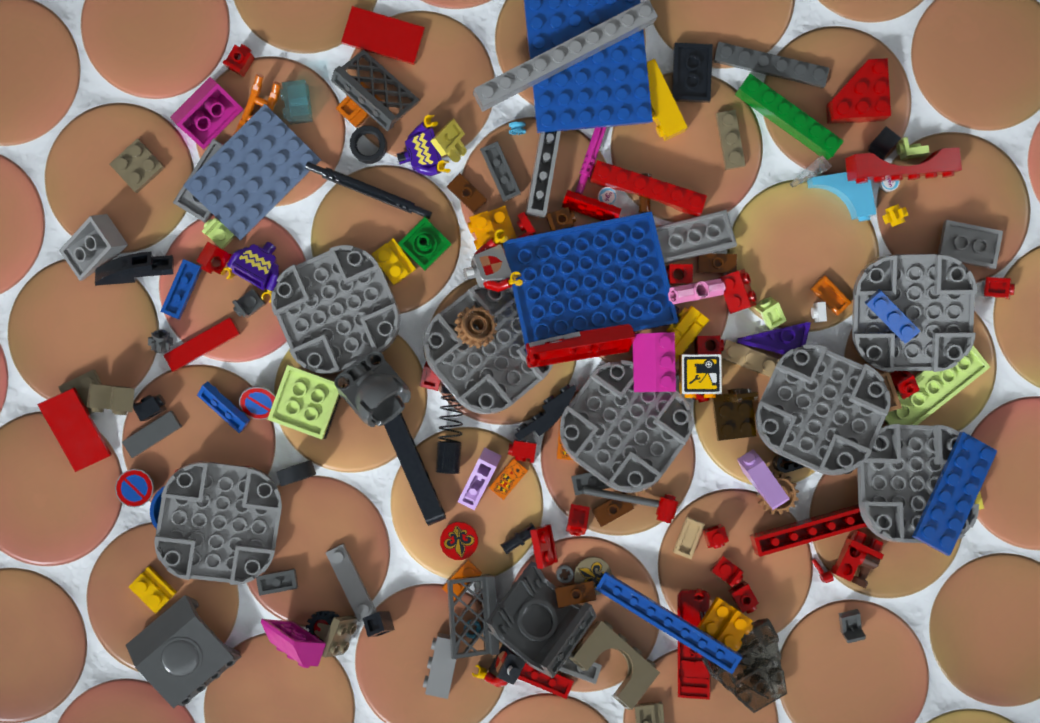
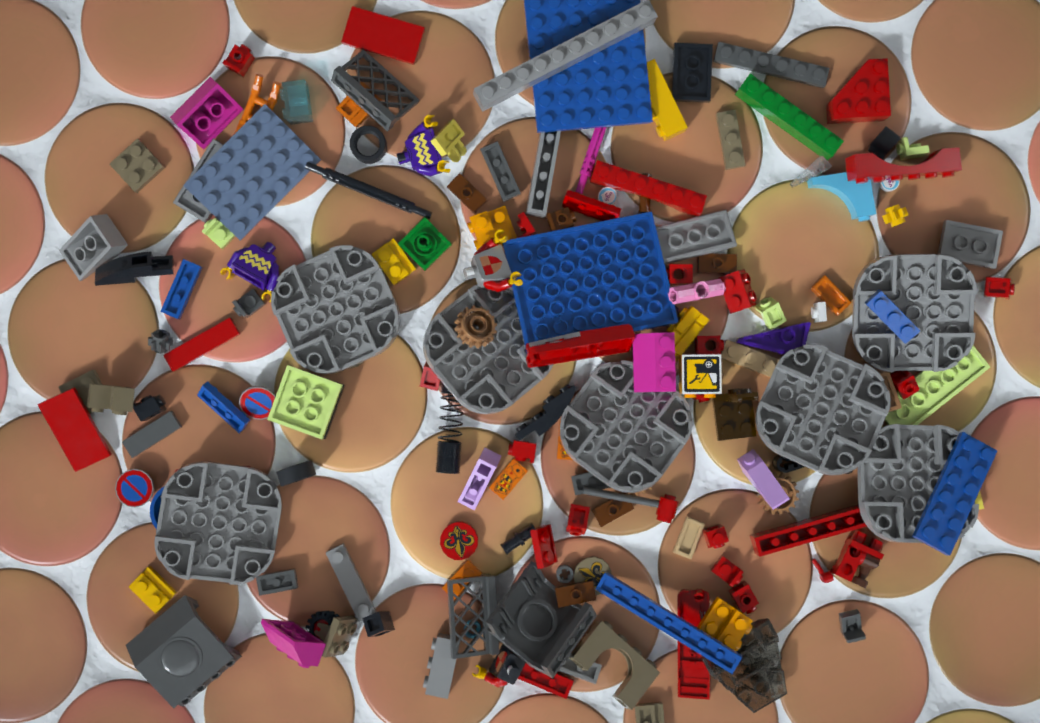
(208, 253): red brick -> none
(373, 389): dark grey piece -> none
(414, 470): black beam -> none
(517, 127): medium azure bush -> none

